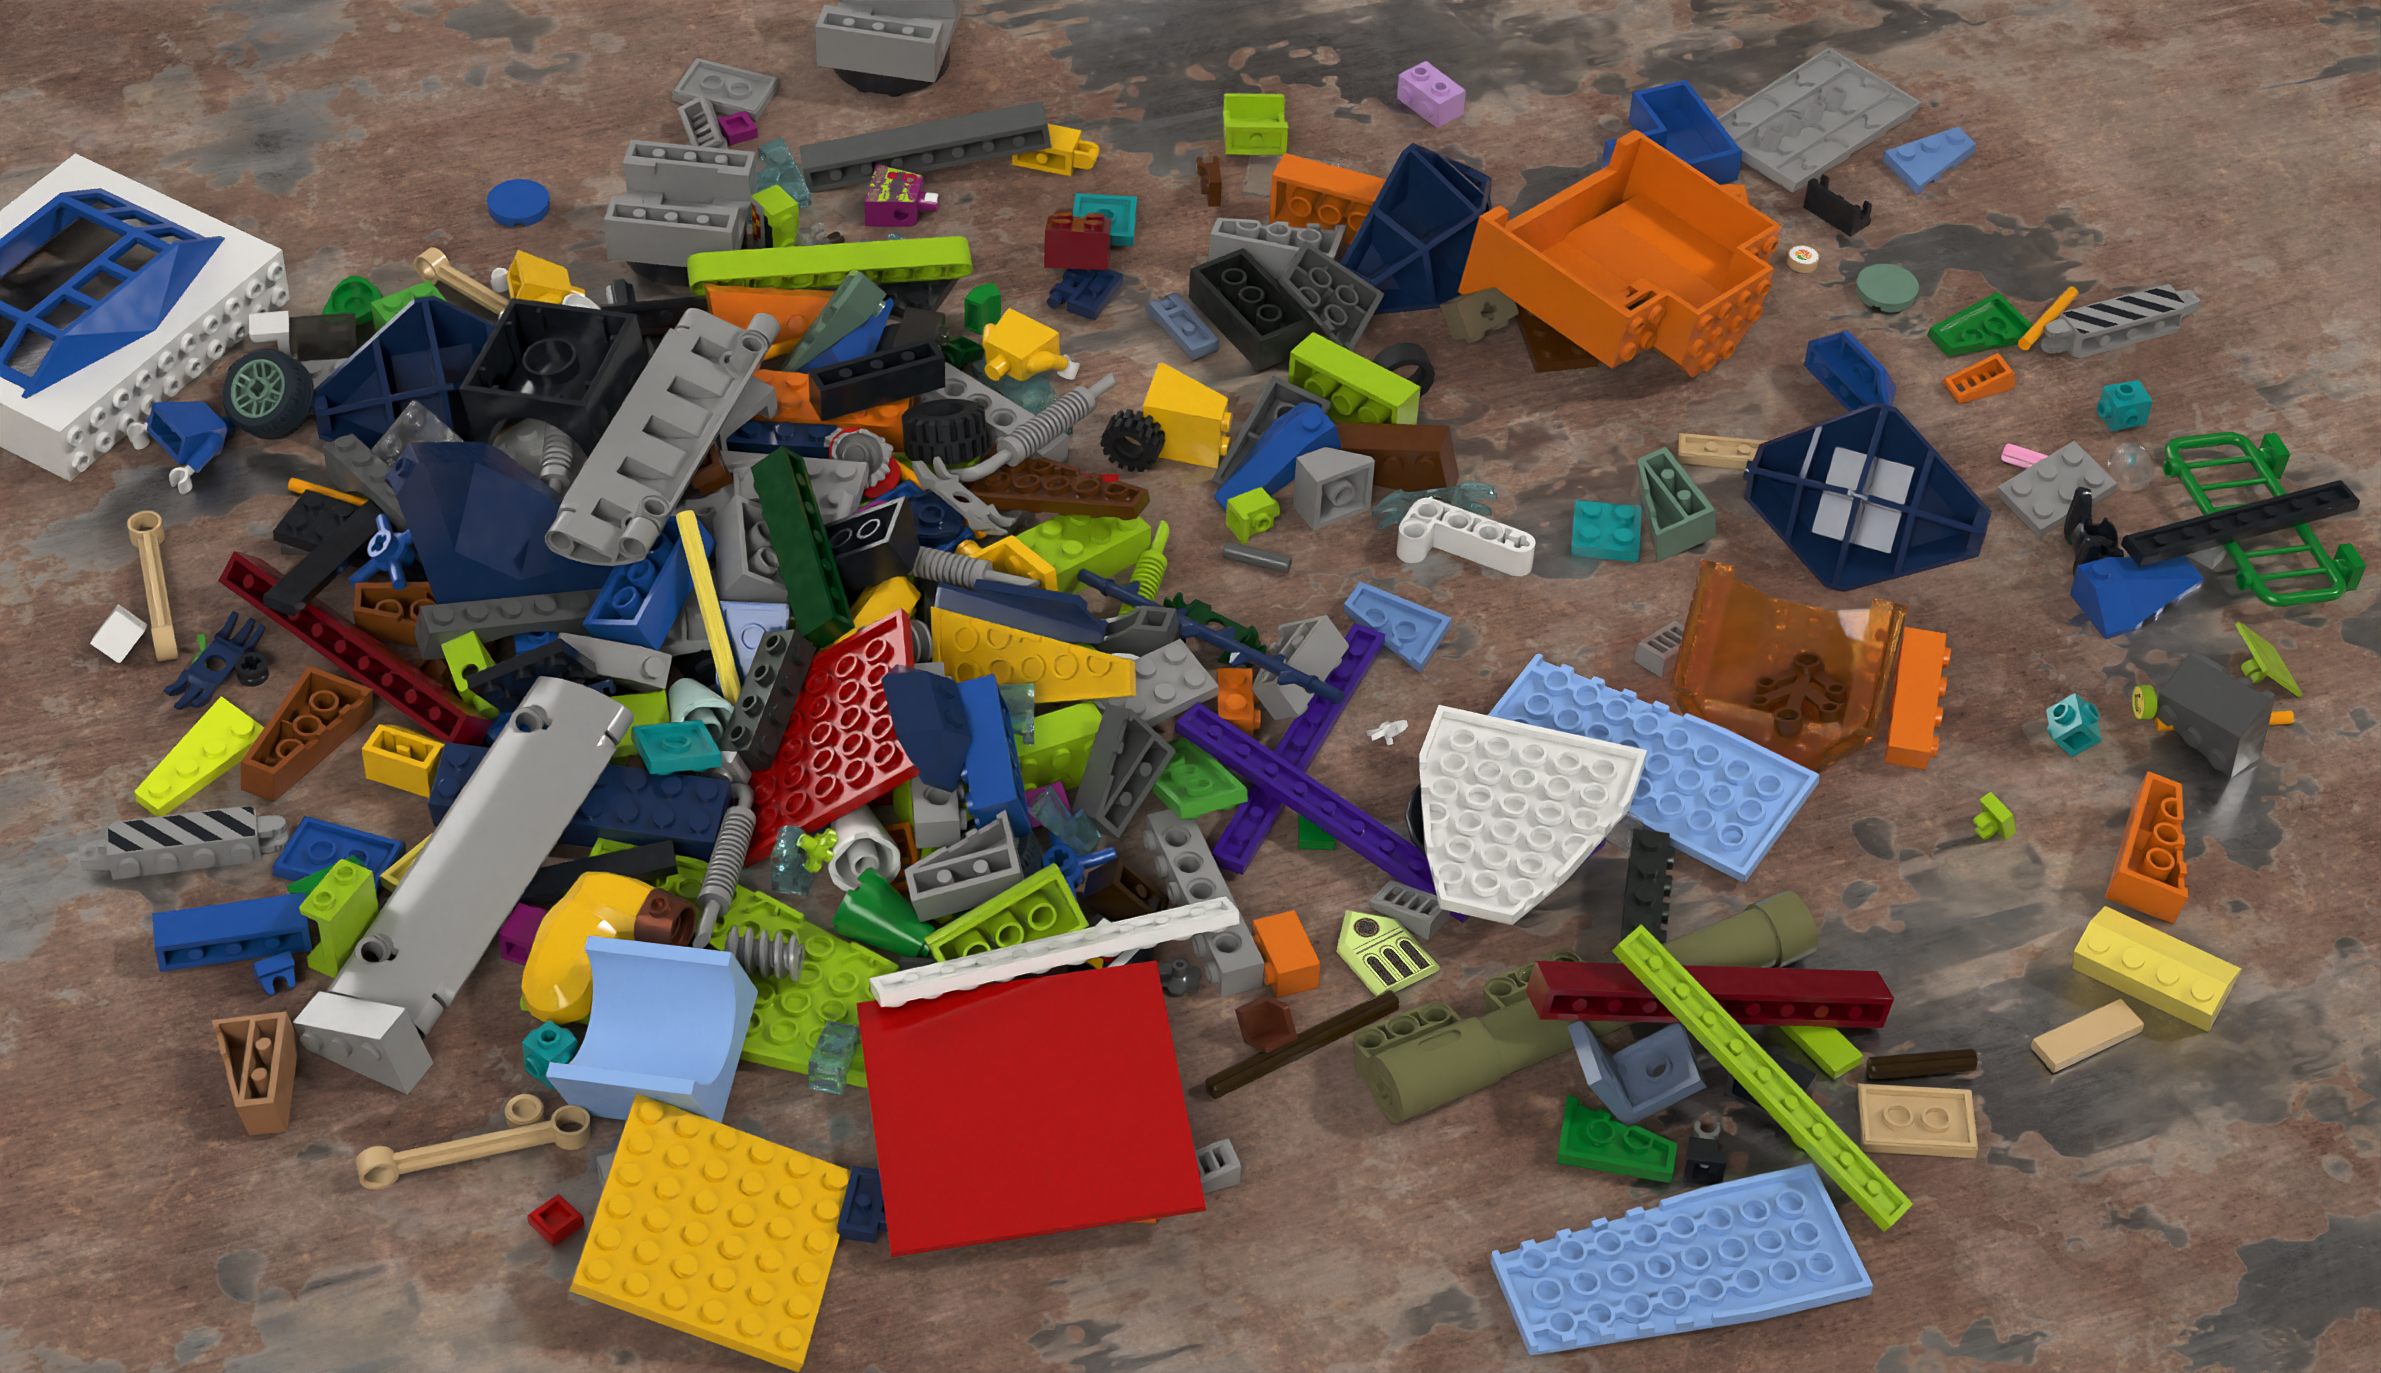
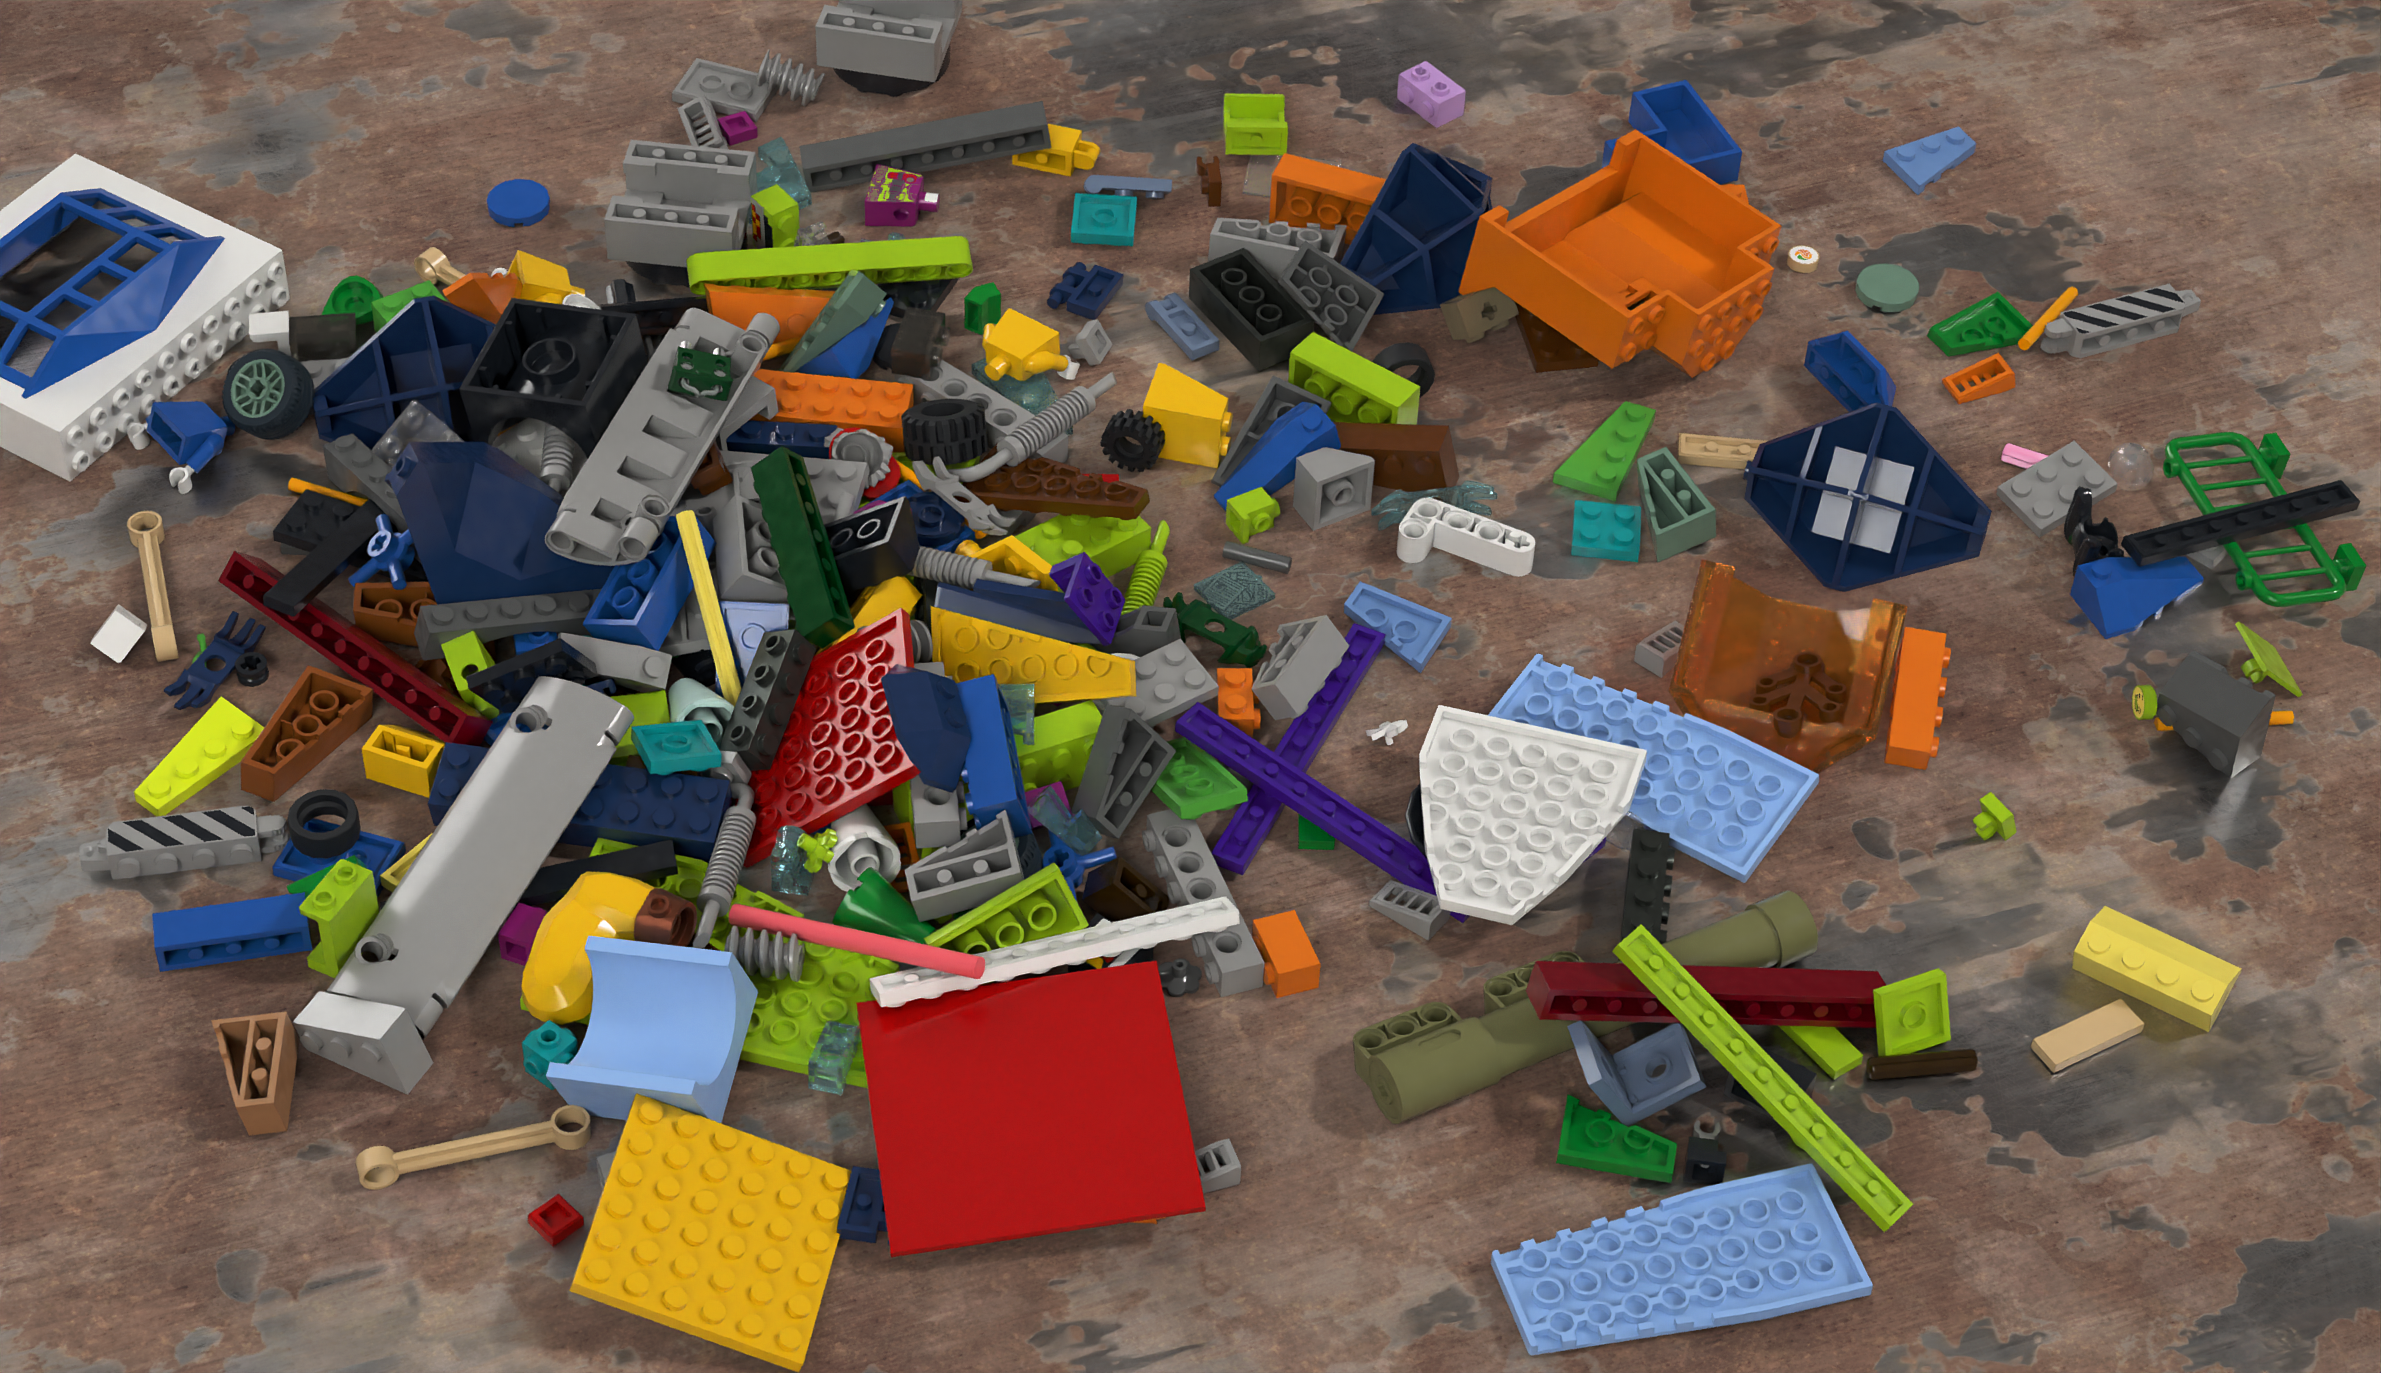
(273, 968): blue tile -> none
(324, 803): none -> black tyre
(484, 294): none -> orange wedge
(524, 1111): tan tile -> none
(701, 373): none -> dark green piece
(789, 79): none -> light grey piece
(858, 941): none -> coral piece
(876, 379): black brick -> none
(962, 351): dark green bracket -> none
(1077, 241): dark red brick -> none
(1090, 595): none -> dark purple bracket
(1091, 343): none -> light grey tile
(1125, 186): none -> sand blue plate
(1221, 638): dark blue plant -> none
(1234, 591): none -> clear light blue piece
(1266, 1023): copper panel -> none
(1307, 1042): dark brown axle -> none
(1382, 952): yellowish green tile -> none
(1608, 454): none -> bright green wing
(1815, 118): light grey piece -> none
(1834, 208): black hinge -> none
(1912, 1014): none -> lime plate
(1916, 1120): tan tile -> none
(2074, 724): teal brick -> none
(2124, 405): teal brick -> none
(2150, 856): orange wedge -> none

